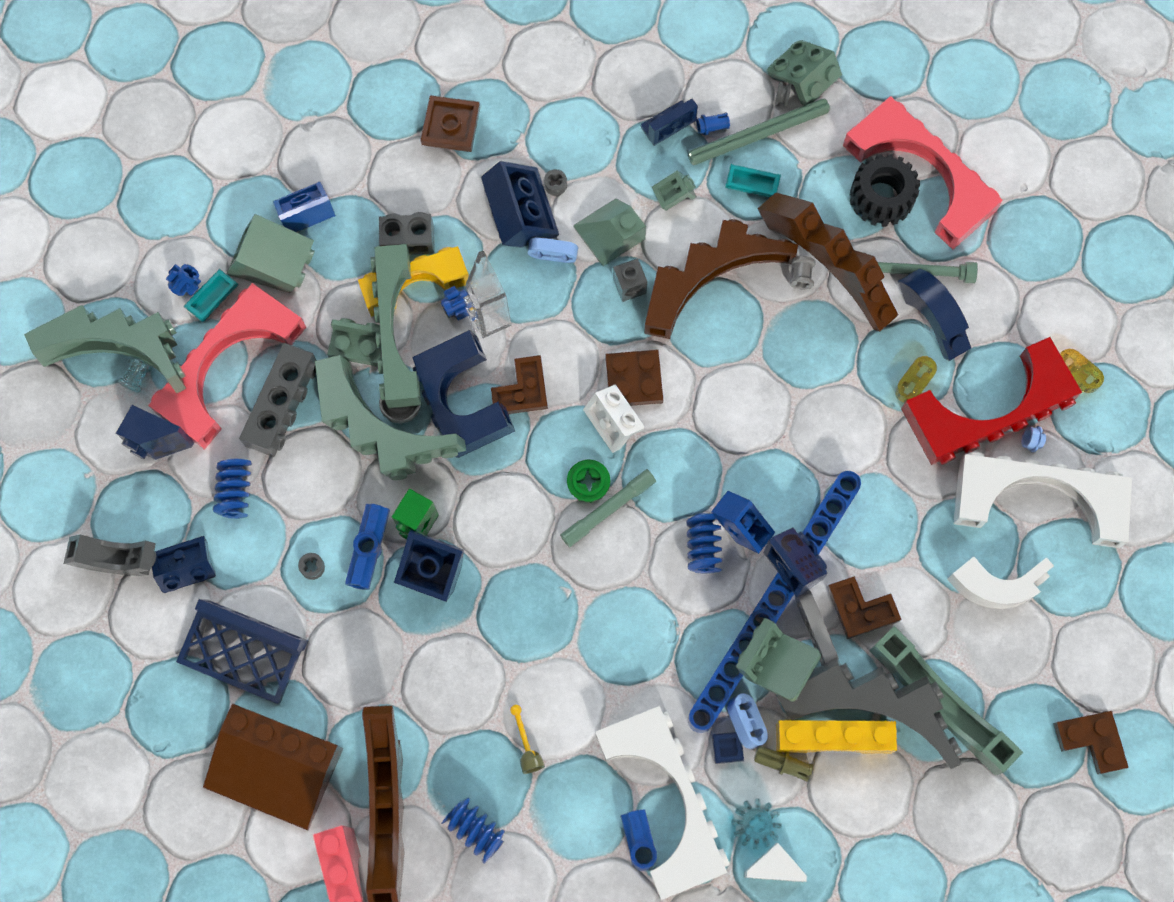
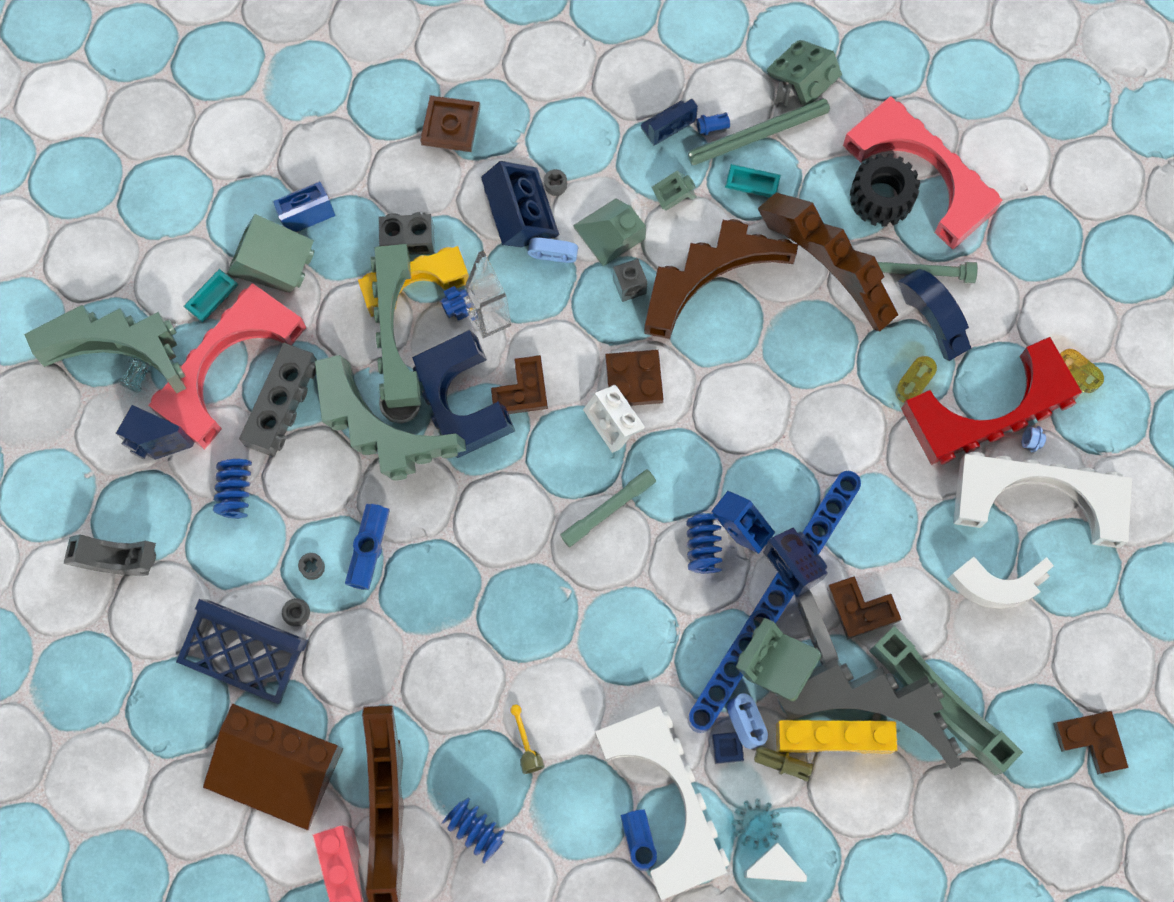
(183, 280): blue gear -> none
(183, 565): dark blue bracket -> none
(293, 604): none -> dark grey plate
(355, 341): sand green bracket -> none
(414, 514): green brick -> none
(429, 566): dark blue slope -> none
(577, 474): green gear -> none
(802, 272): light grey bush -> none

